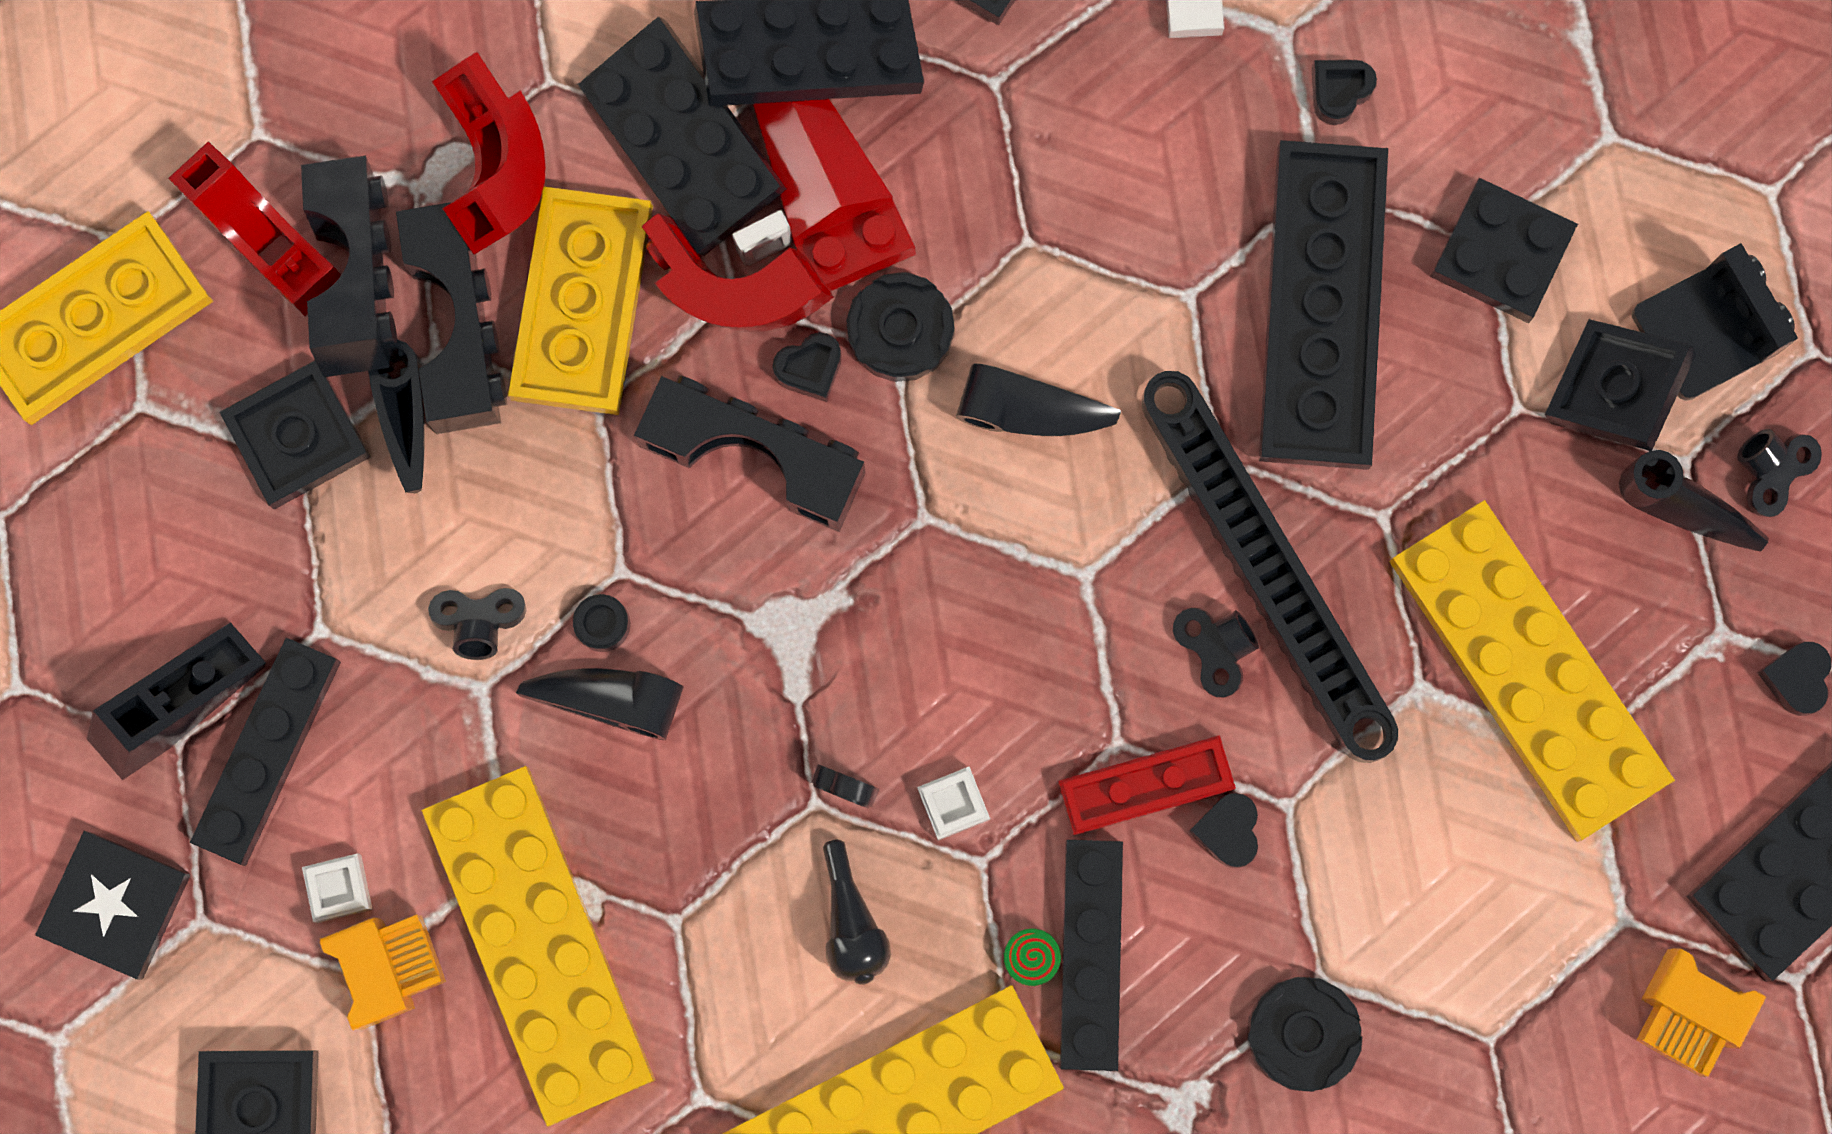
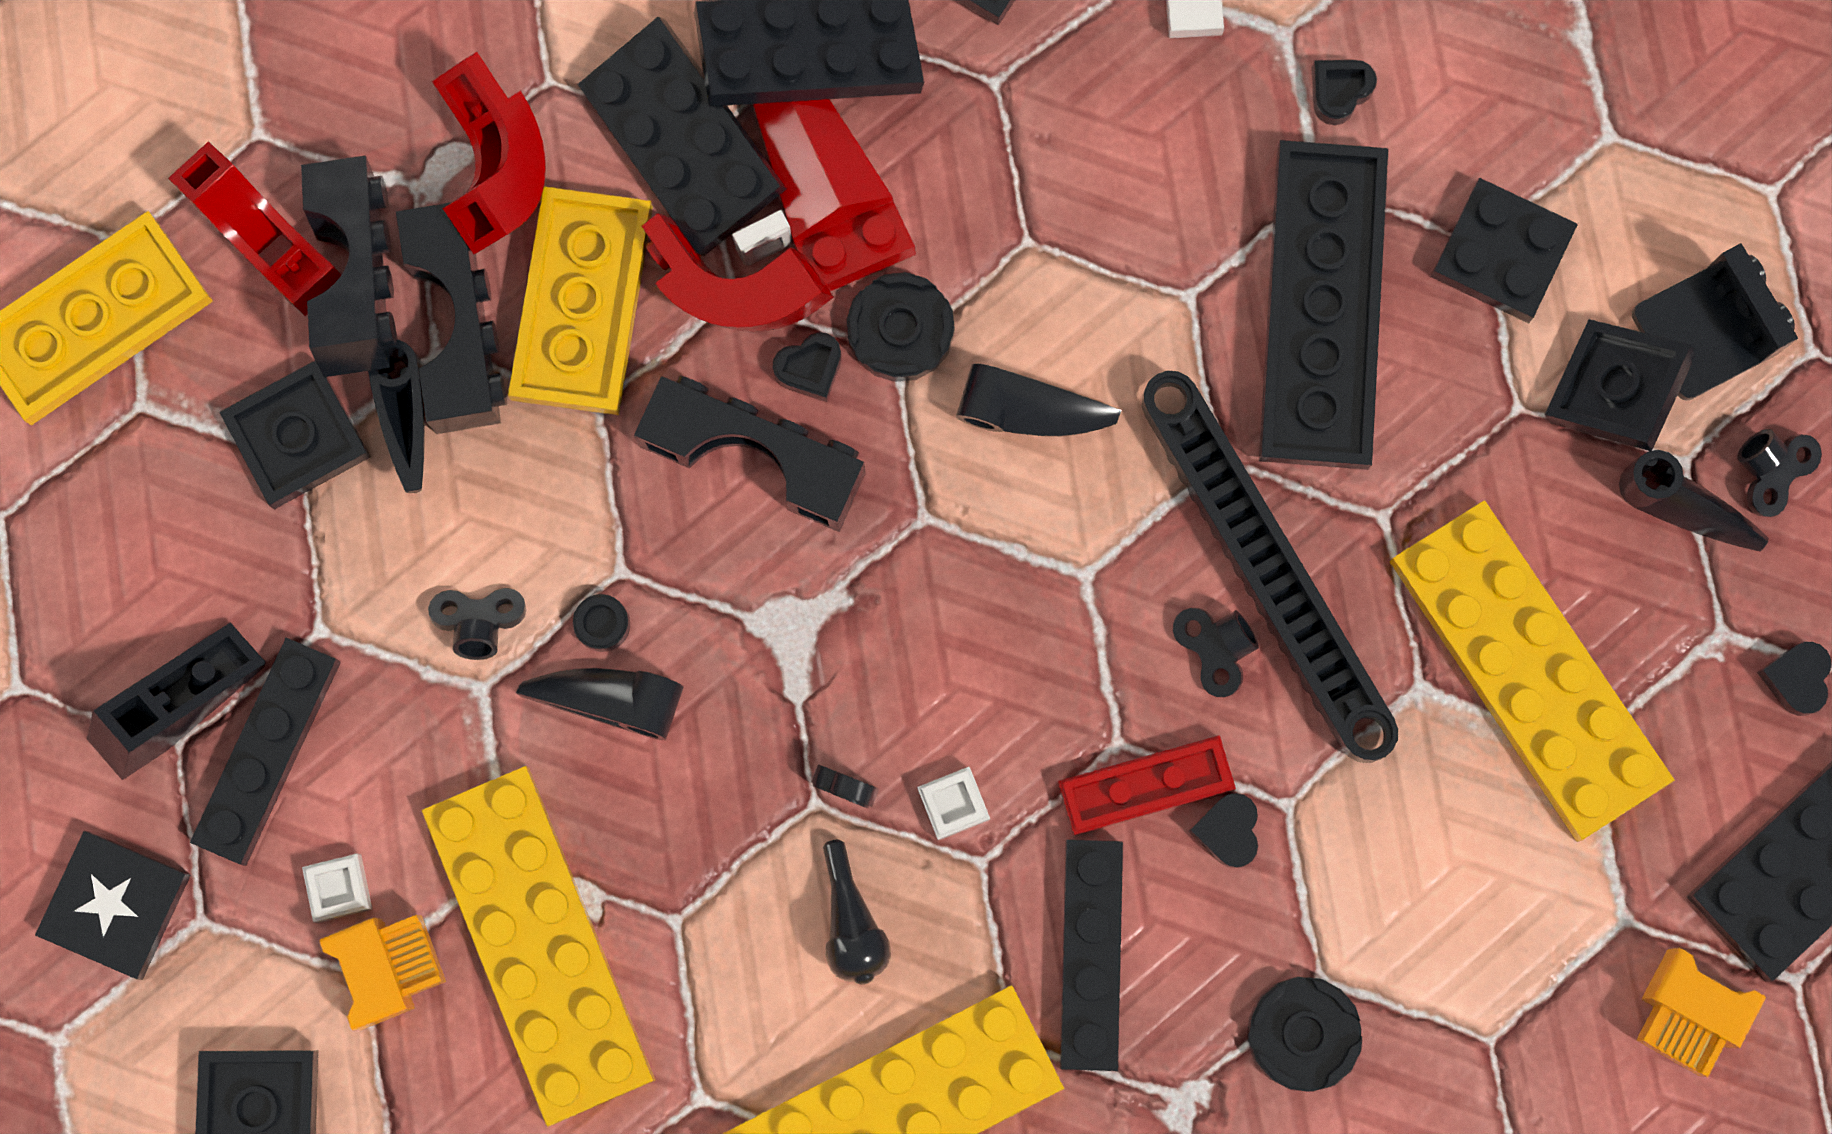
(1032, 957): green tile -> none

